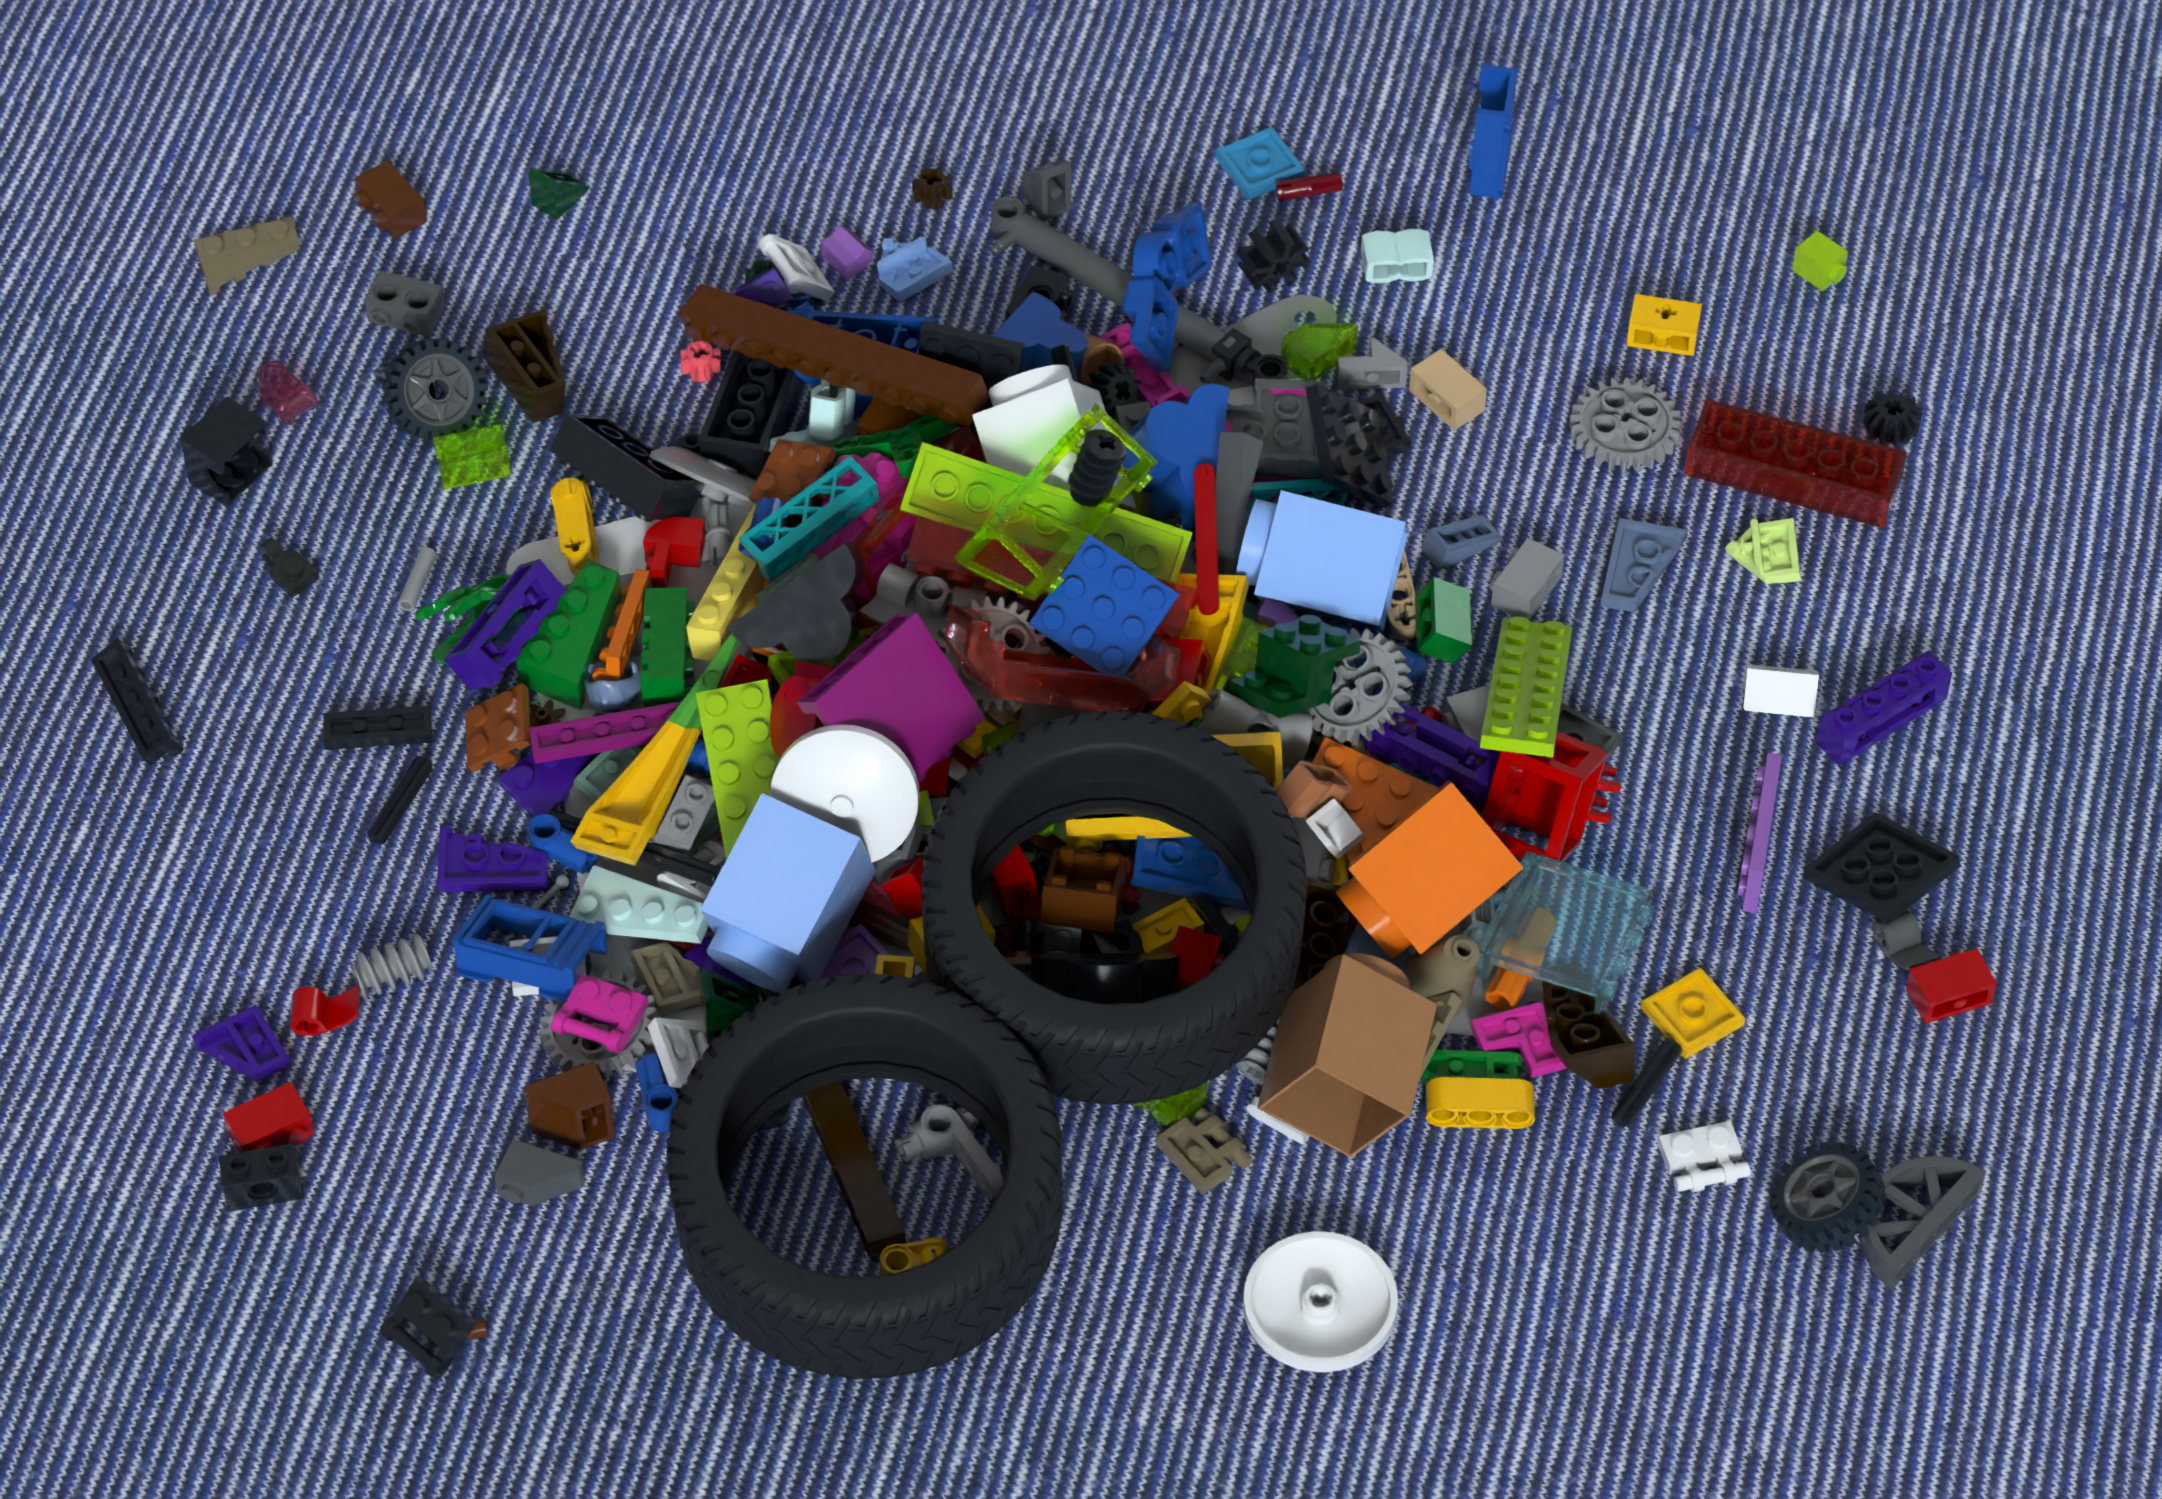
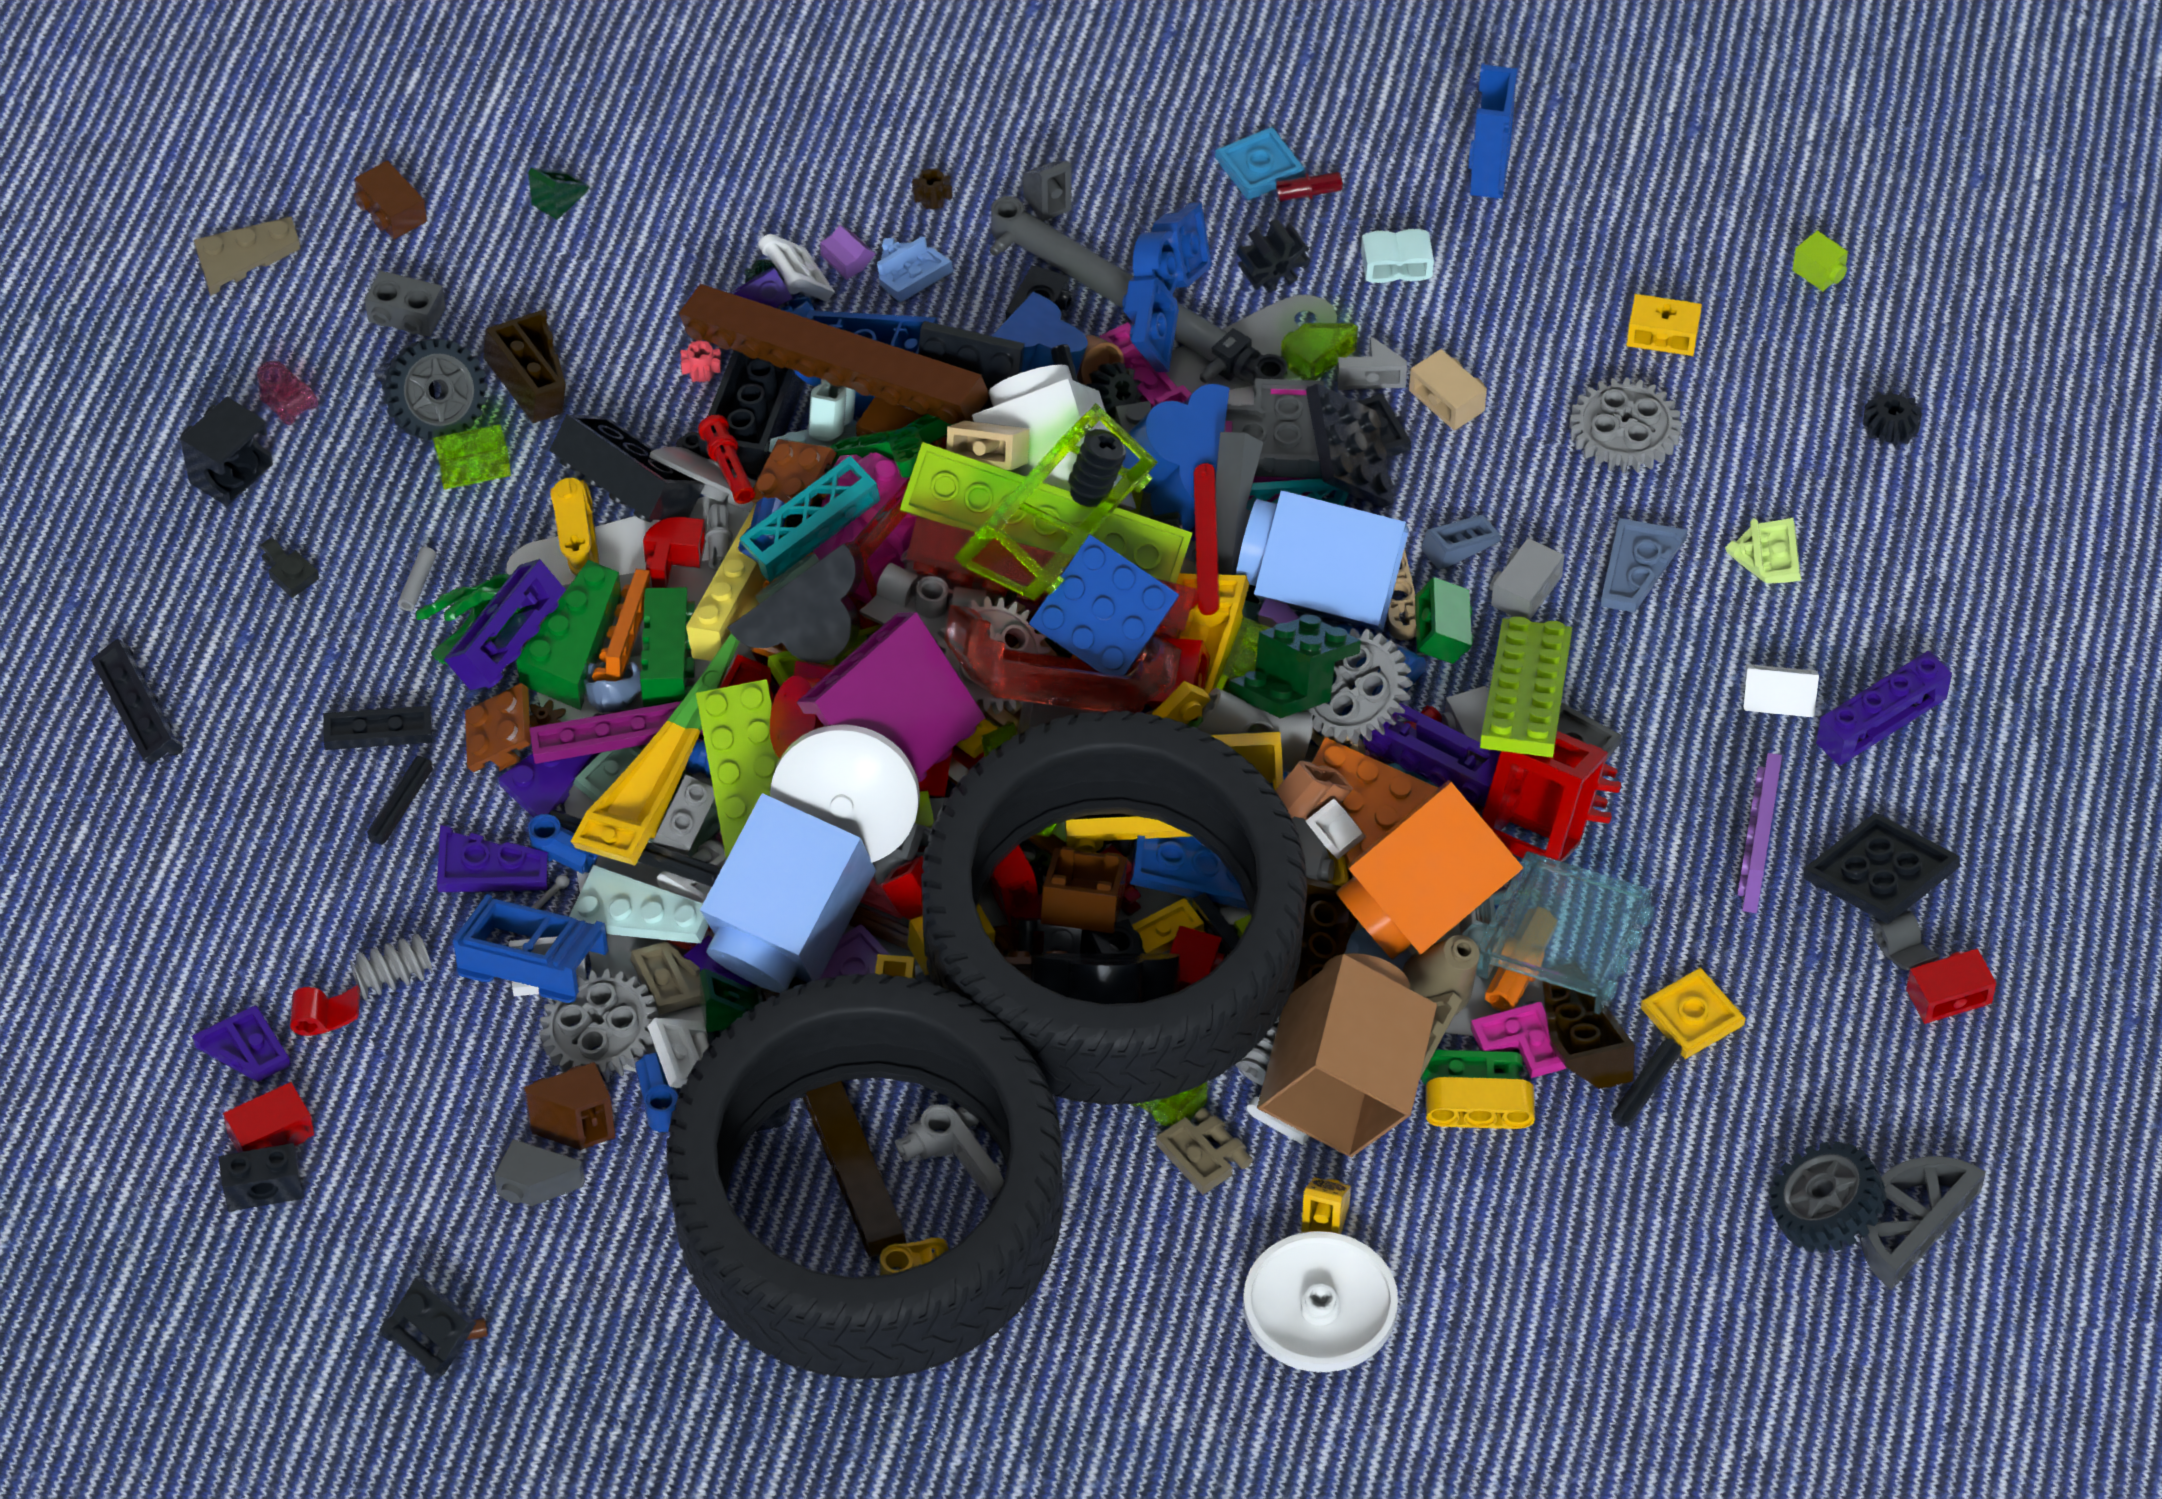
(604, 1004): dark pink plate -> none
(739, 485): none -> red pin
(990, 443): none -> tan brick
(1325, 1206): none -> yellow slope
(1702, 1148): white plate -> none
(1795, 463): clear red brick -> none

